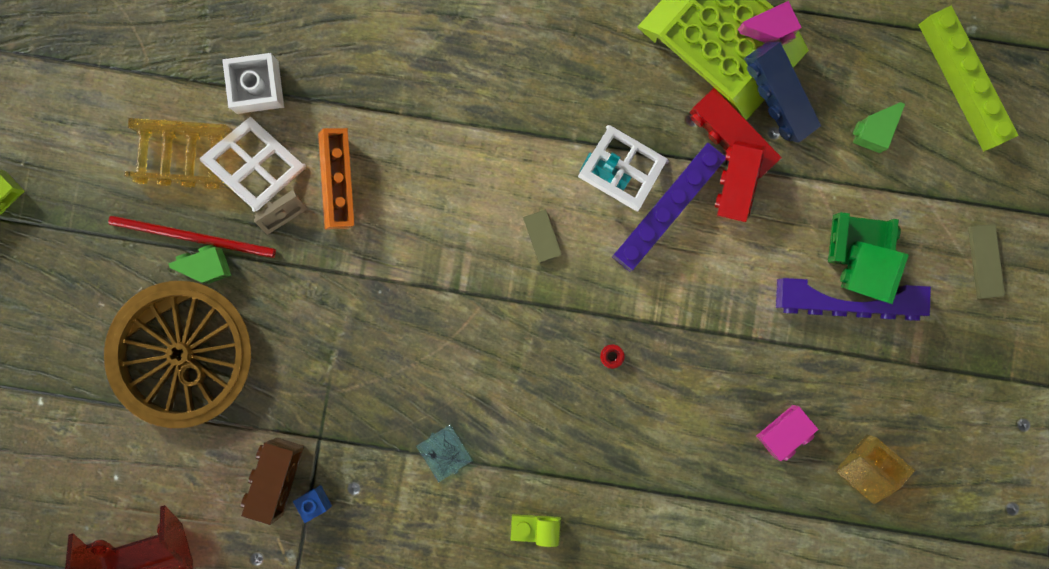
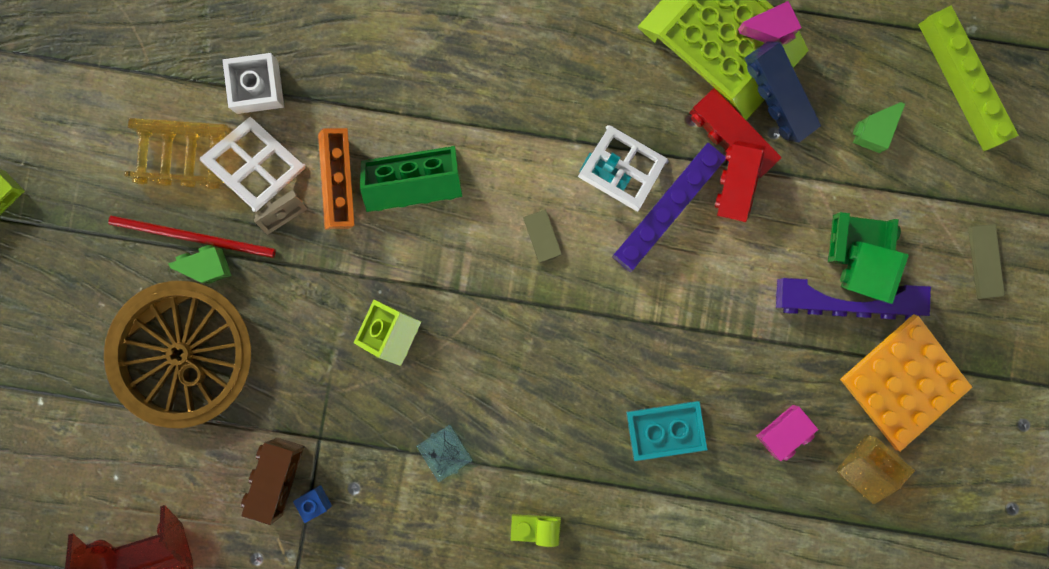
(387, 333): none -> lime slope
(410, 179): none -> green slope
(619, 356): red plate -> none
(666, 430): none -> teal plate
(906, 382): none -> light orange plate

